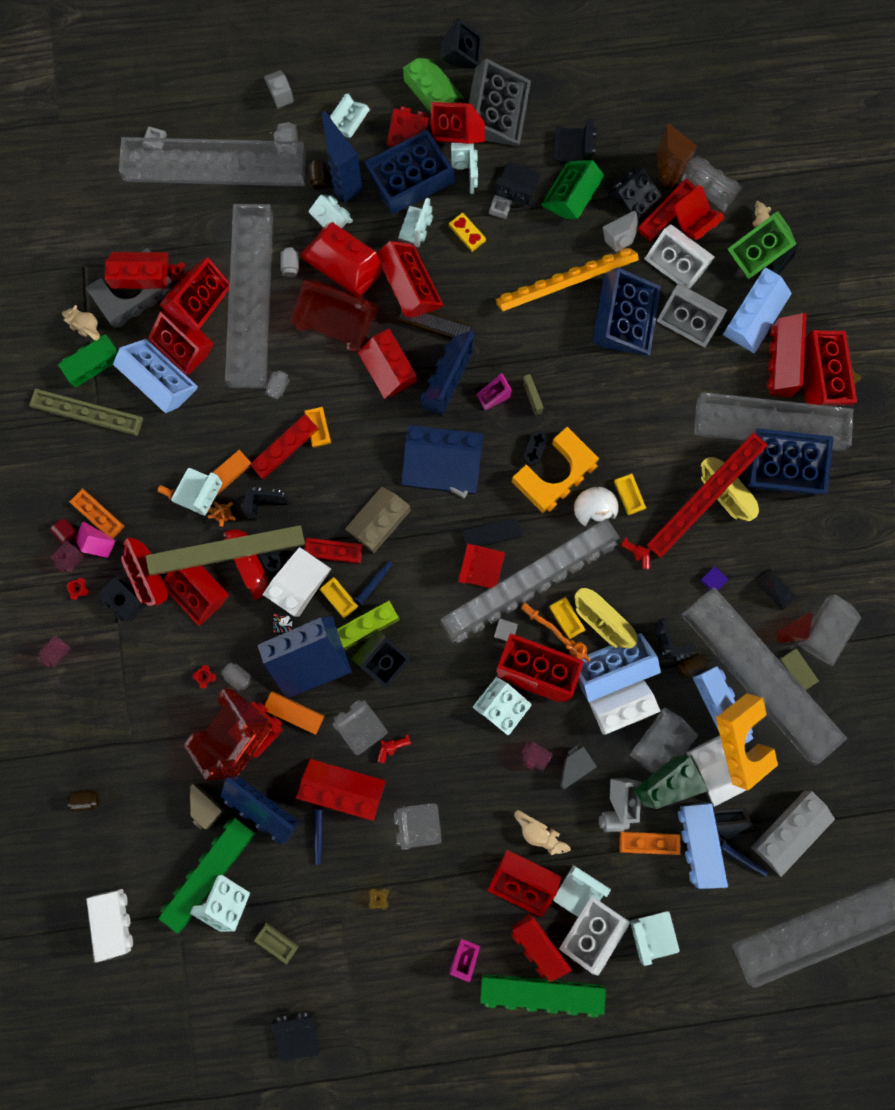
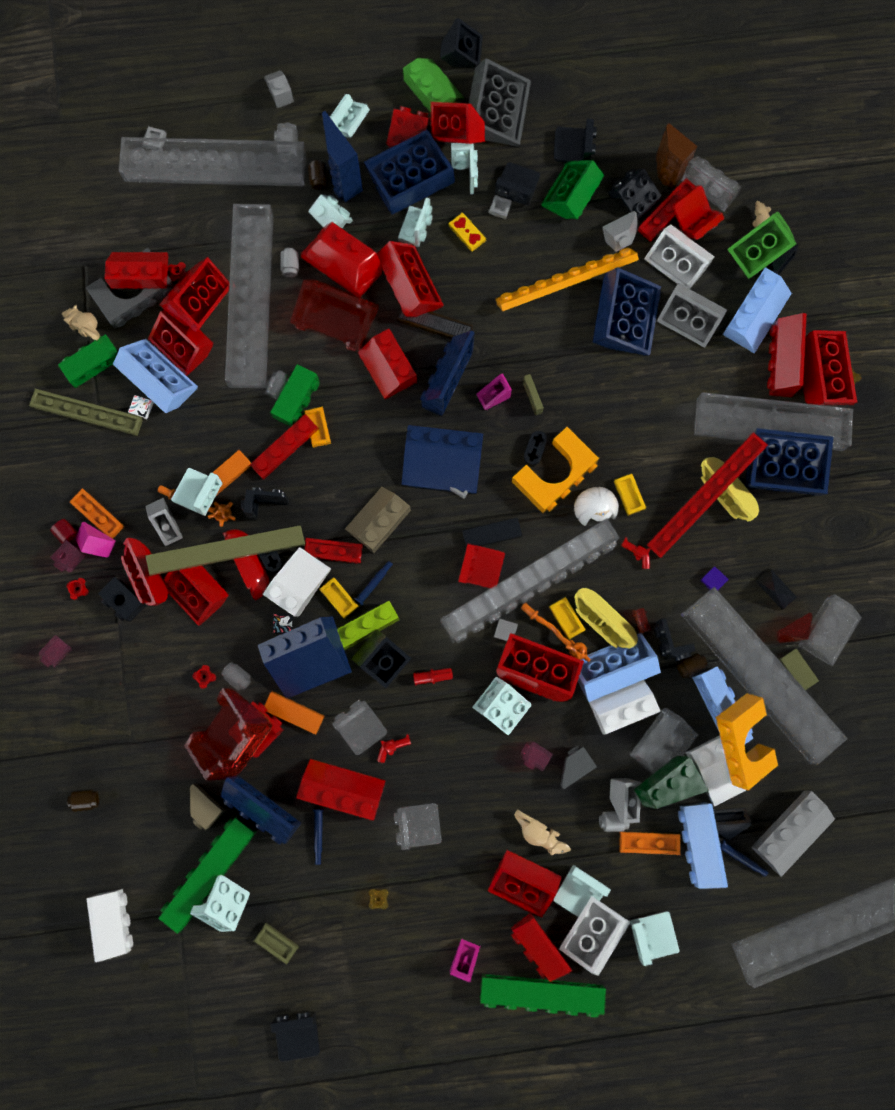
(141, 407): none -> tile
(163, 521): none -> light grey slope
(295, 396): none -> green brick
(433, 676): none -> red axle
(641, 620): none -> clear red pin

